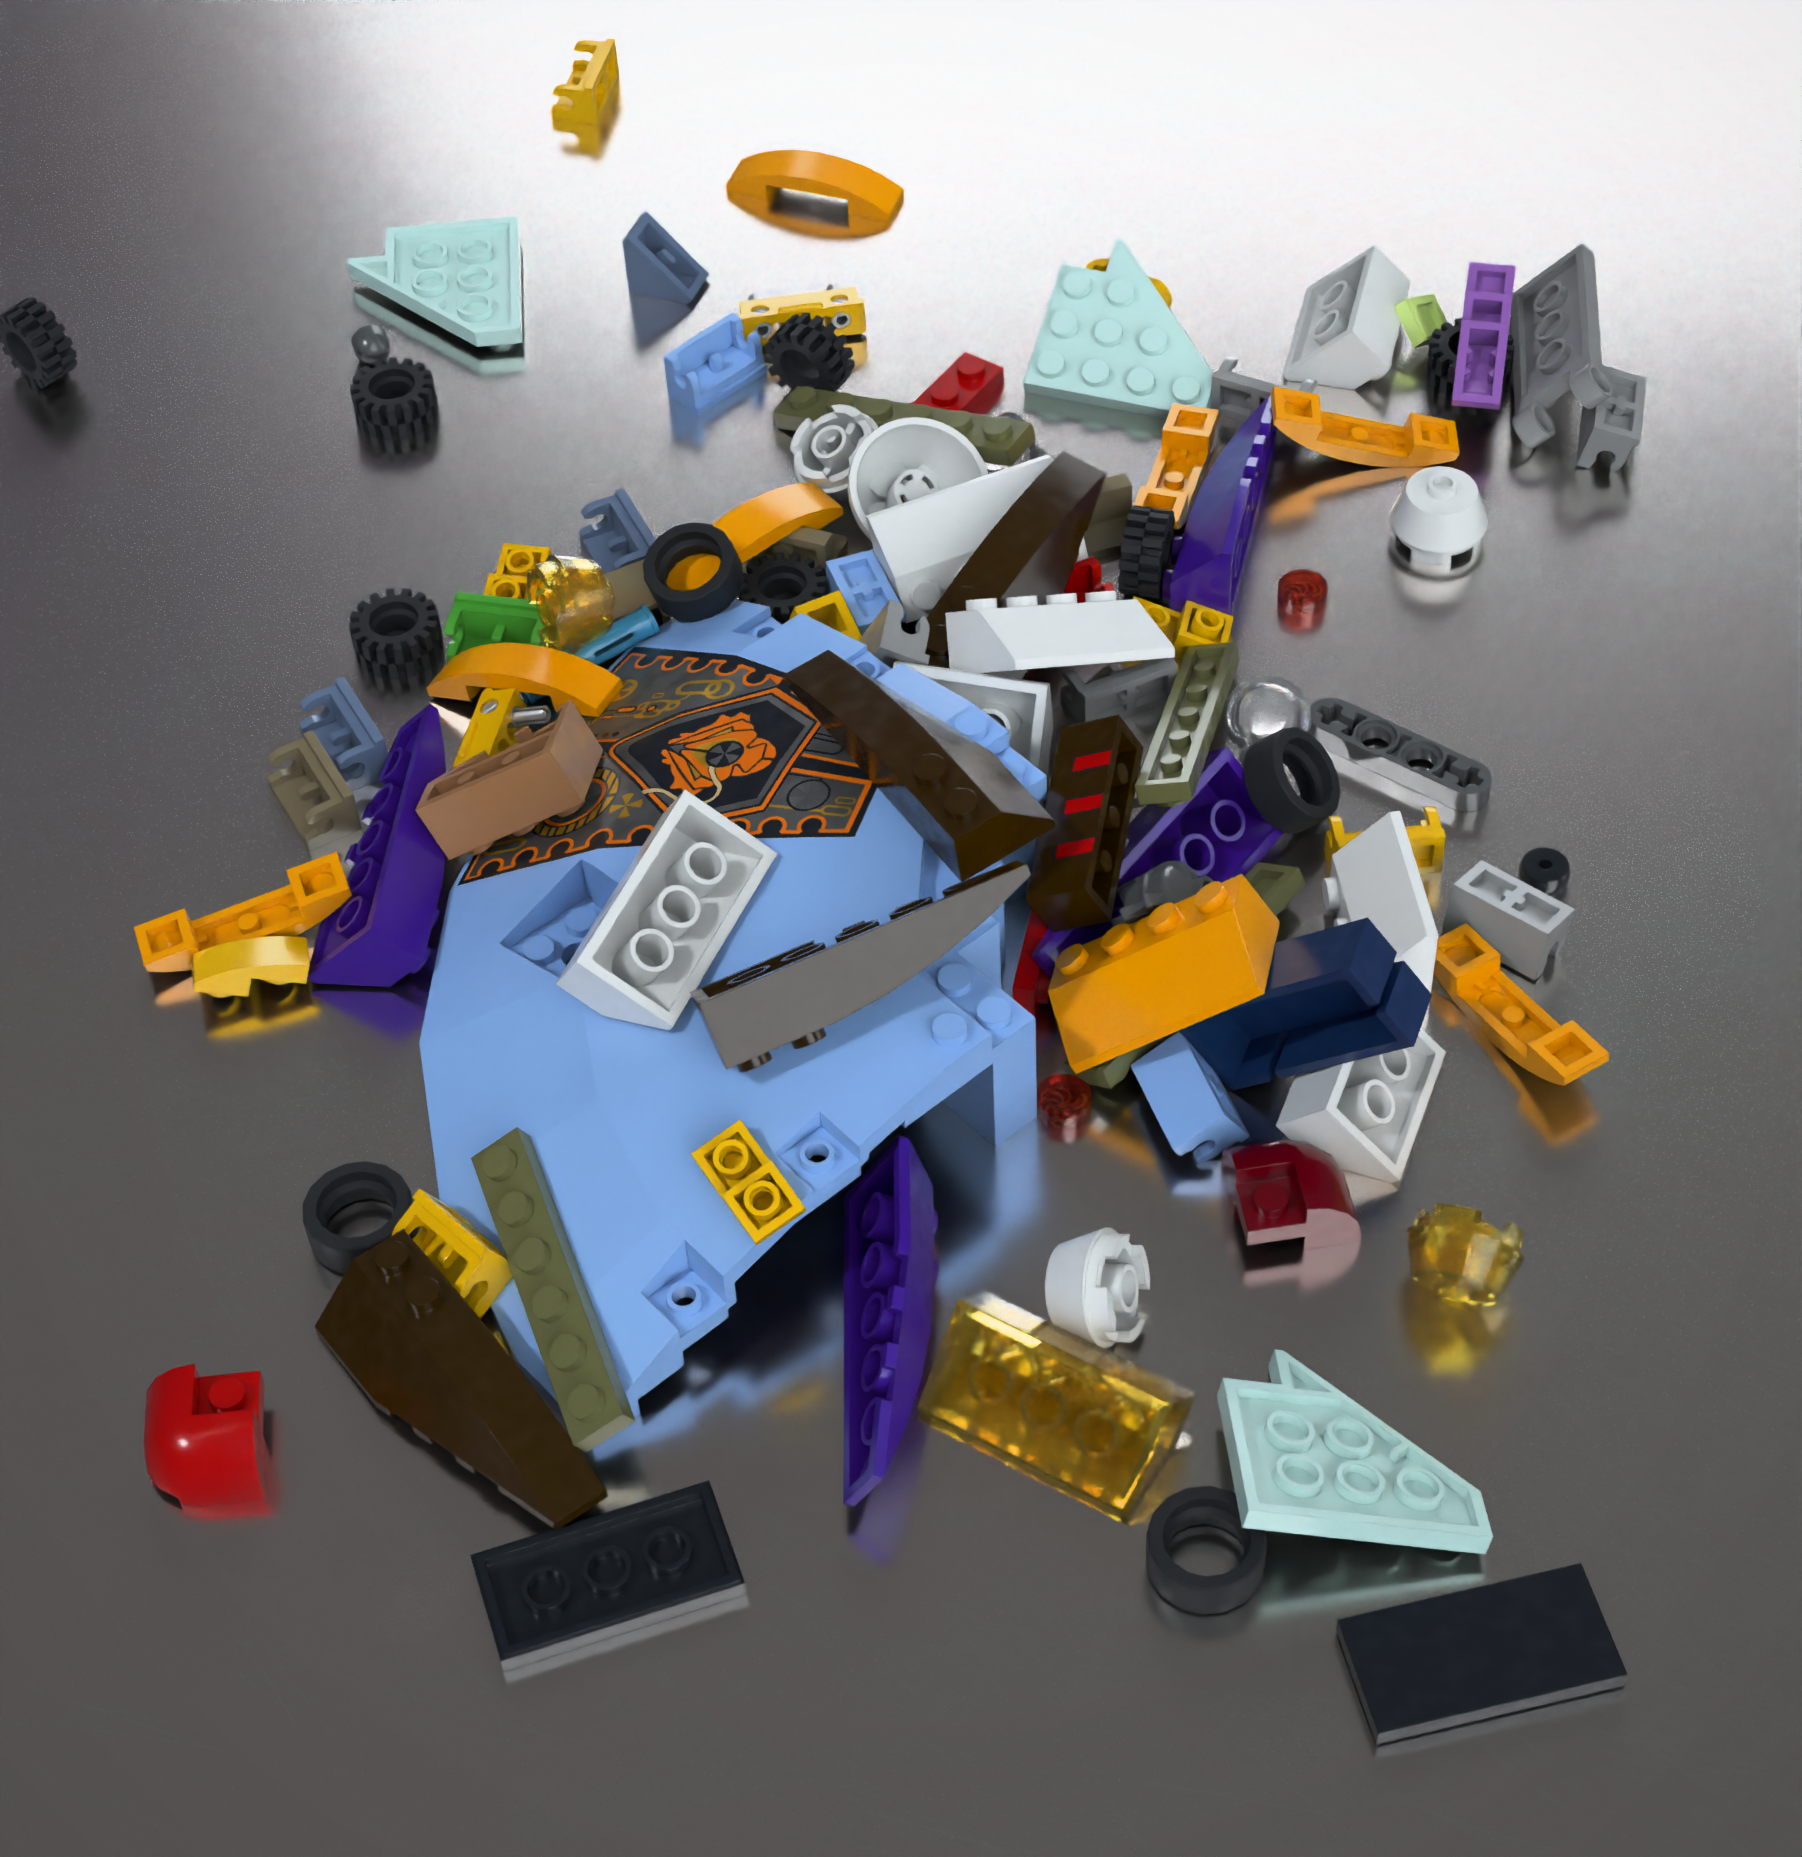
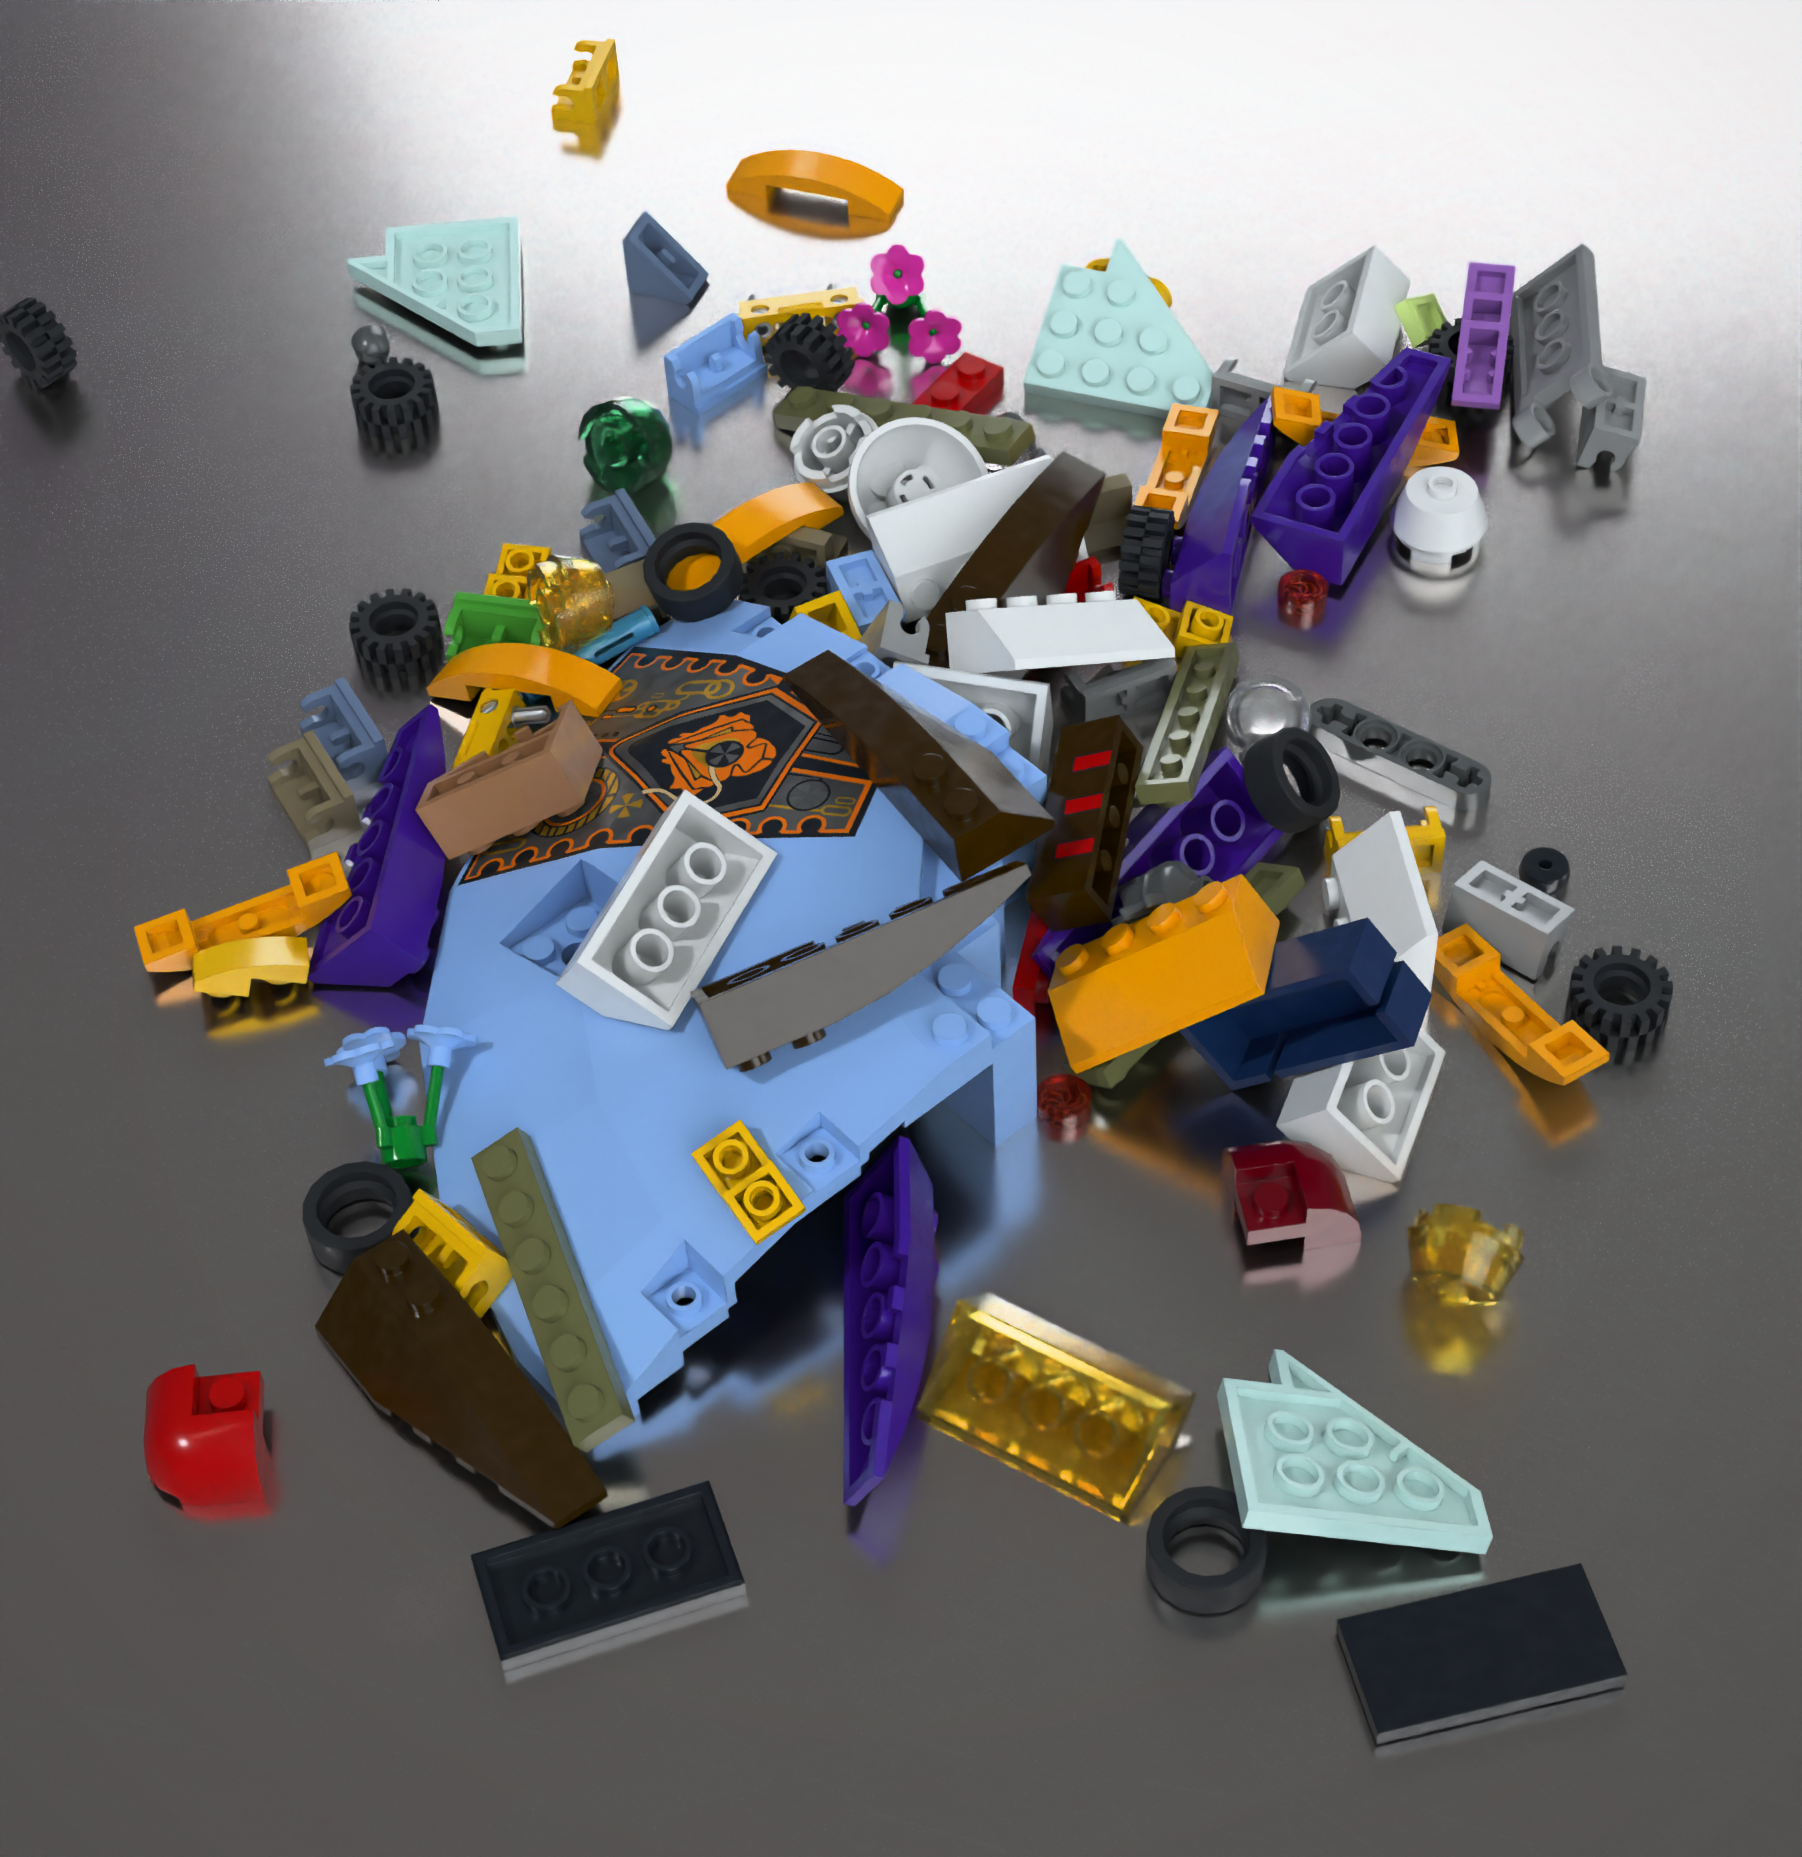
(399, 1137): none -> plant
(625, 444): none -> clear green cylinder
(900, 284): none -> dark pink plant
(1096, 1287): white cone -> none
(1188, 1099): light blue hinge -> none
(1343, 479): none -> dark purple wedge
(1626, 975): none -> black tyre

